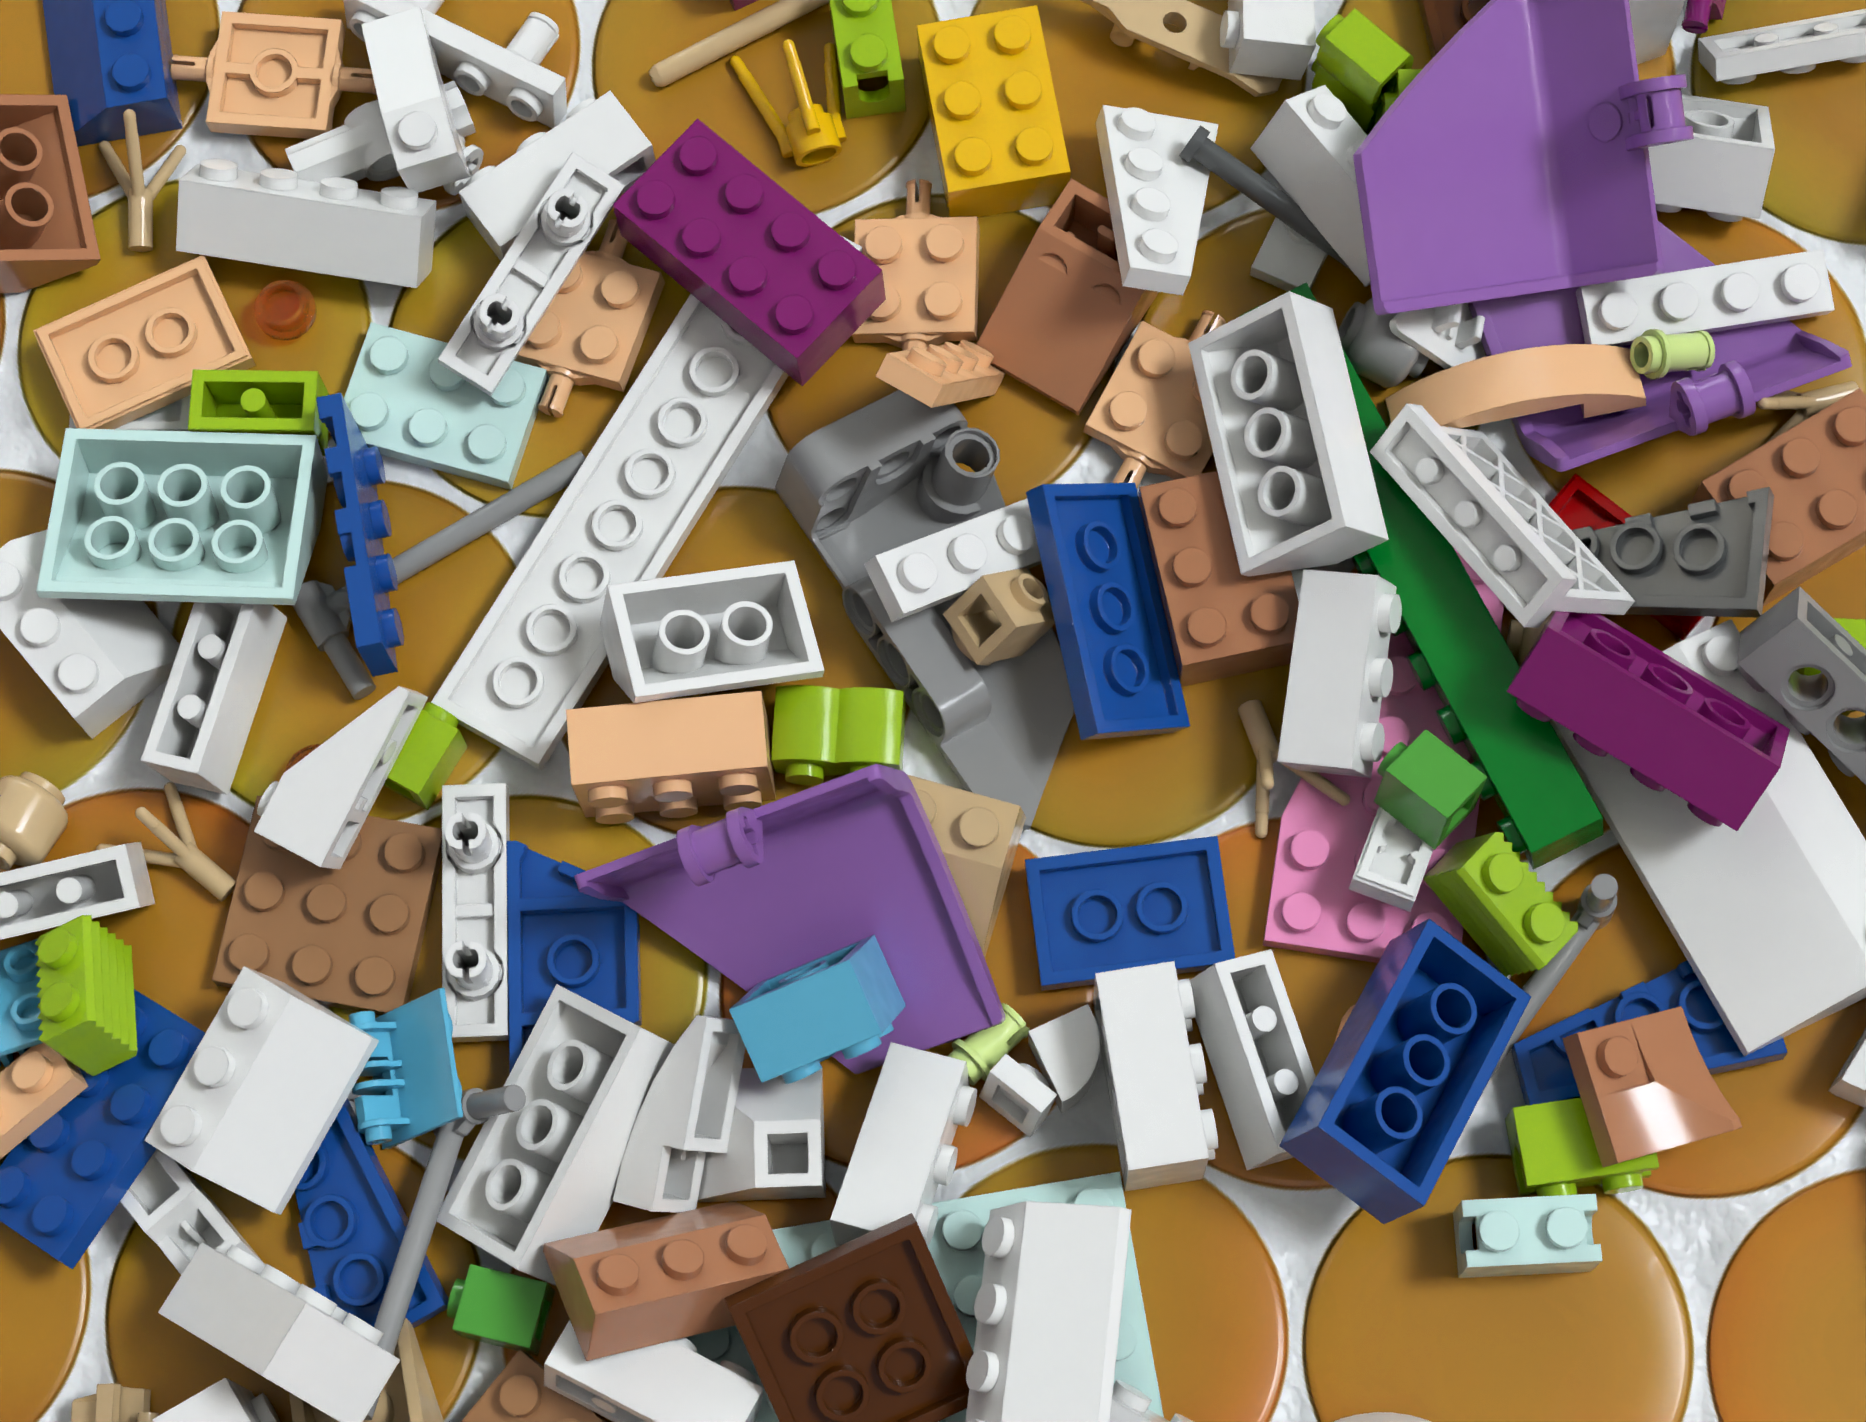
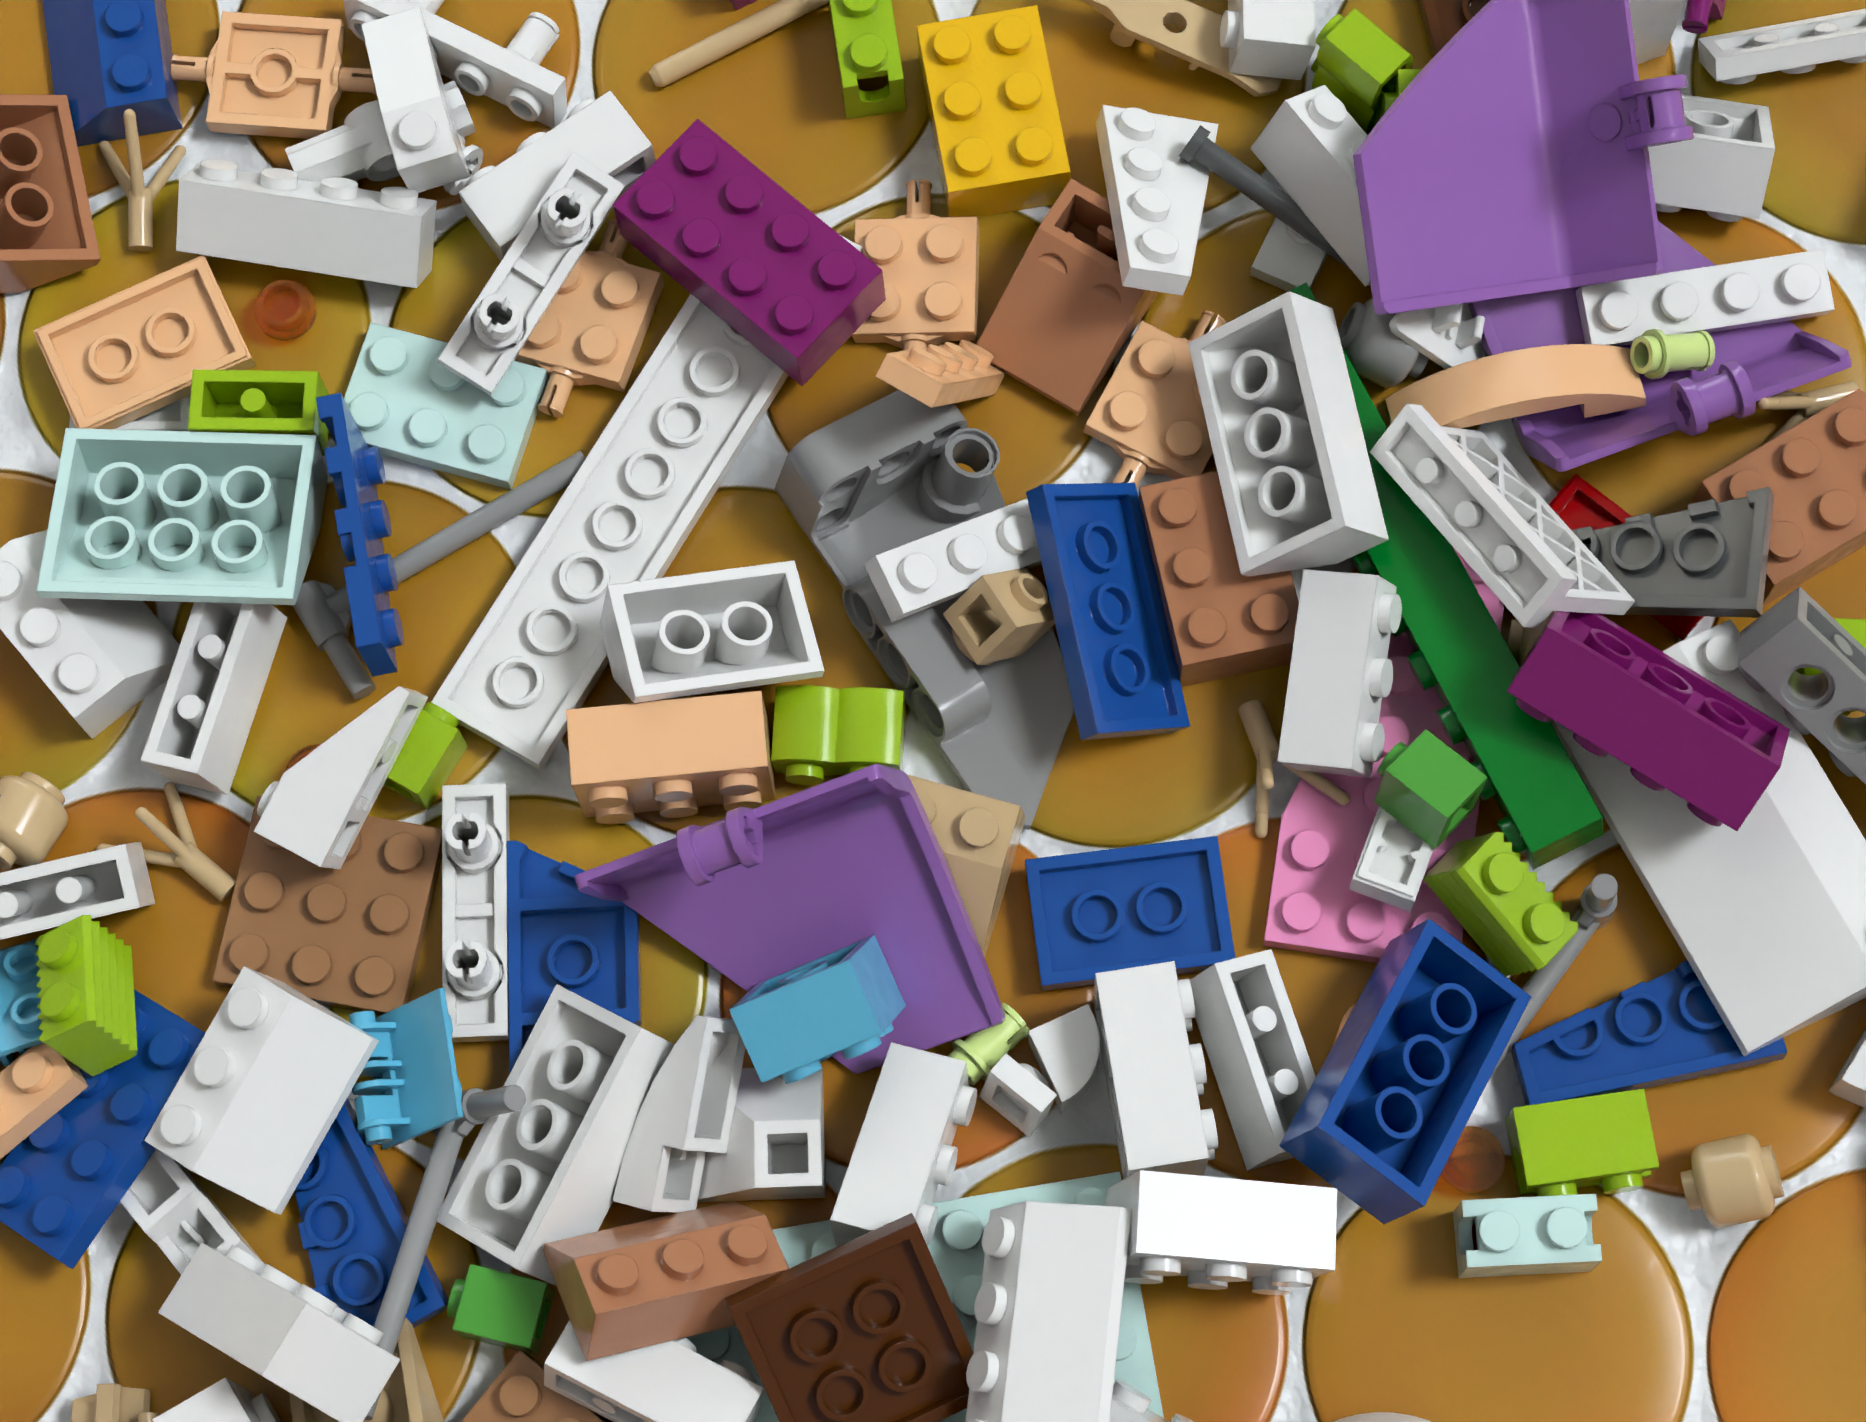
(811, 133): yellow plant -> none
(1226, 1231): none -> white brick
(1475, 1161): none -> clear orange plate
(1646, 1087): nougat plate -> none
(1732, 1180): none -> tan head

